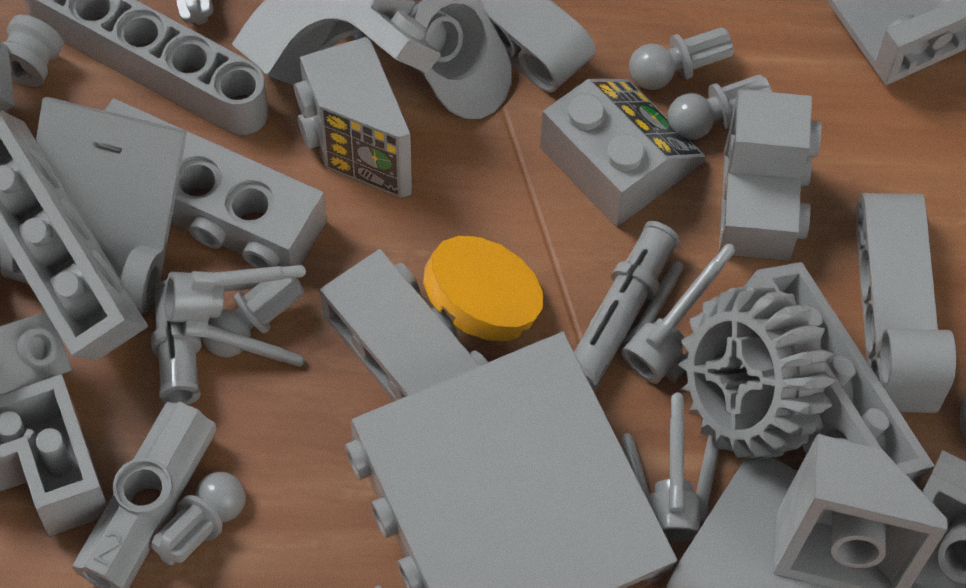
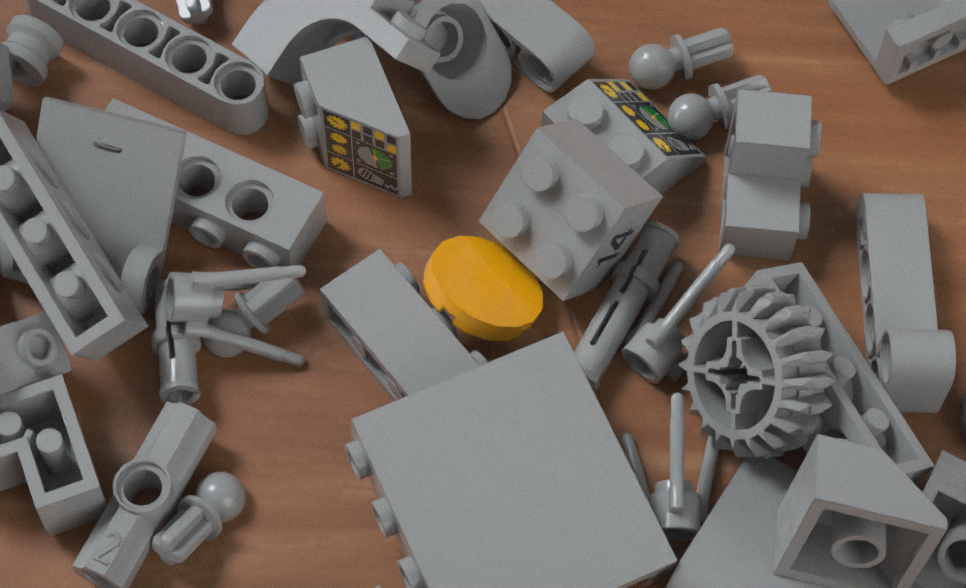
(569, 208): none -> light grey brick

